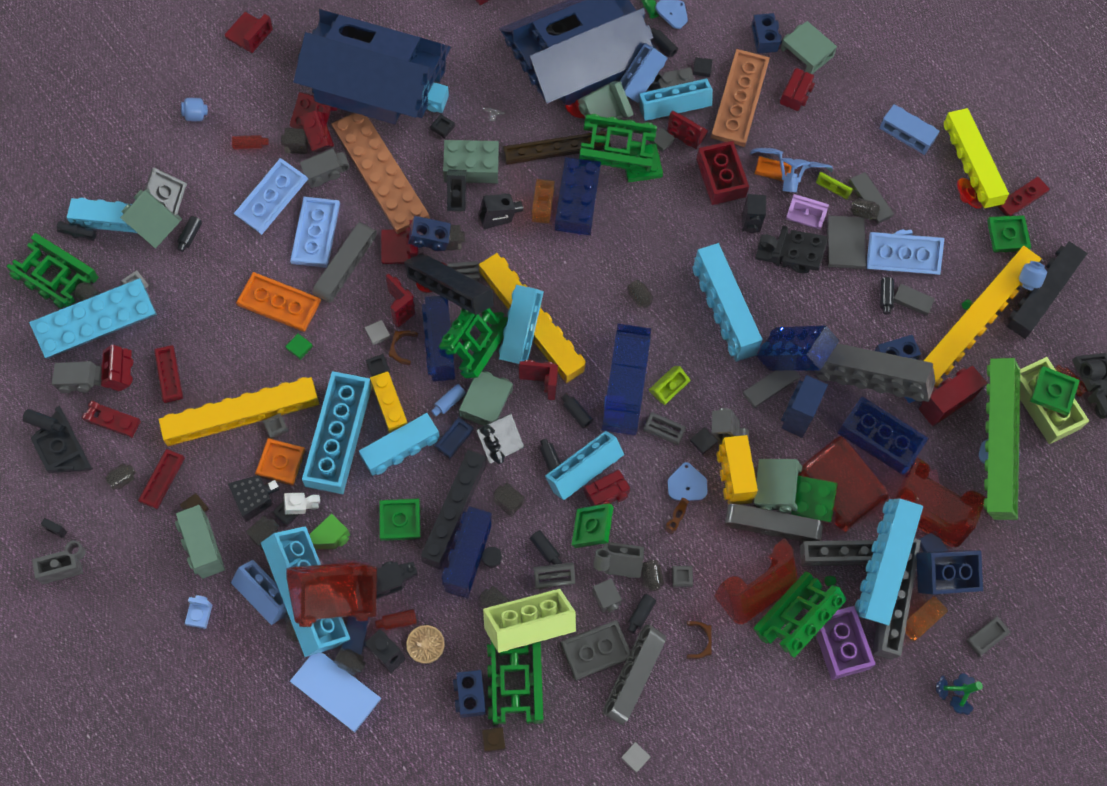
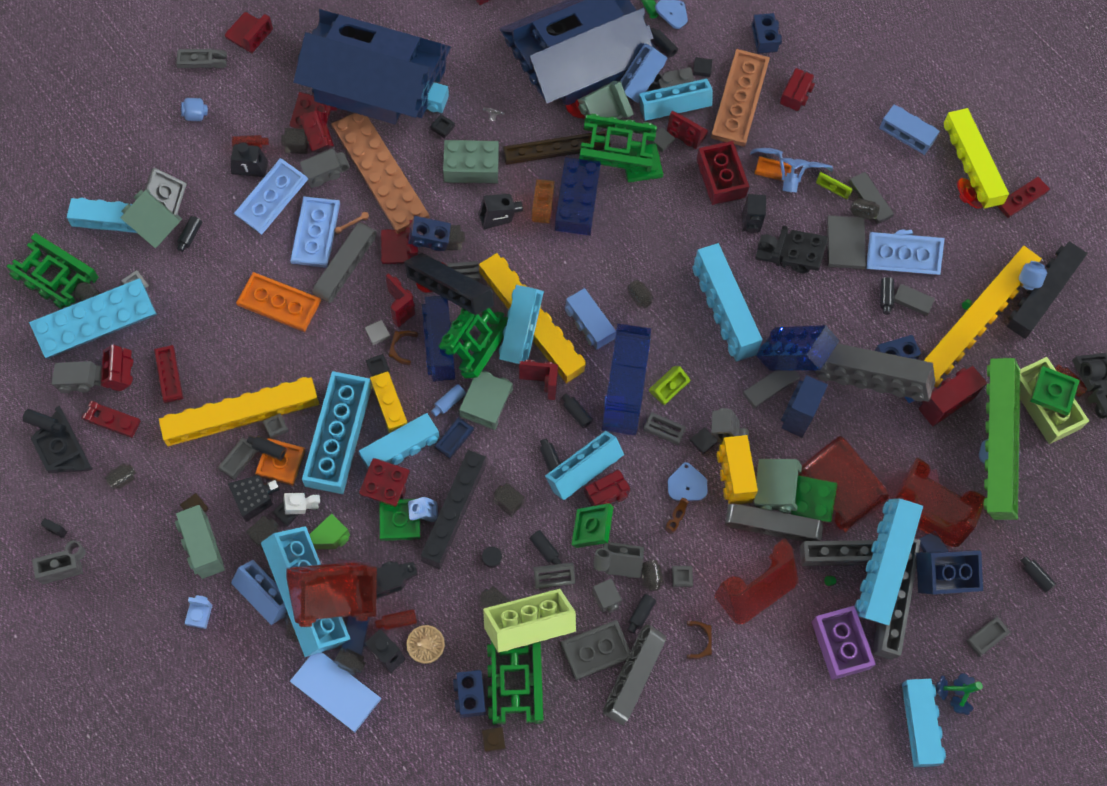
(76, 230): black pin -> none
(161, 479): dark red plate -> none
(201, 58): none -> dark grey hinge
(237, 459): none -> dark grey tile
(248, 160): none -> black torso
(267, 447): none -> black cylinder
(299, 346): green tile -> none
(364, 216): none -> nougat hinge
(385, 482): none -> dark red bracket
(423, 508): none -> light blue bracket
(456, 190): black brick -> none
(468, 552): clear blue brick -> none
(500, 439): hinge -> none
(590, 319): none -> medium blue brick
(635, 757): light grey tile -> none
(788, 608): green fence -> none
(807, 211): lavender hinge -> none
(809, 46): sand green panel -> none
(883, 435): clear blue brick -> none
(922, 723): none -> medium azure brick
(925, 618): clear orange brick -> none
(1008, 233): green plate -> none
(1038, 574): none -> black cylinder

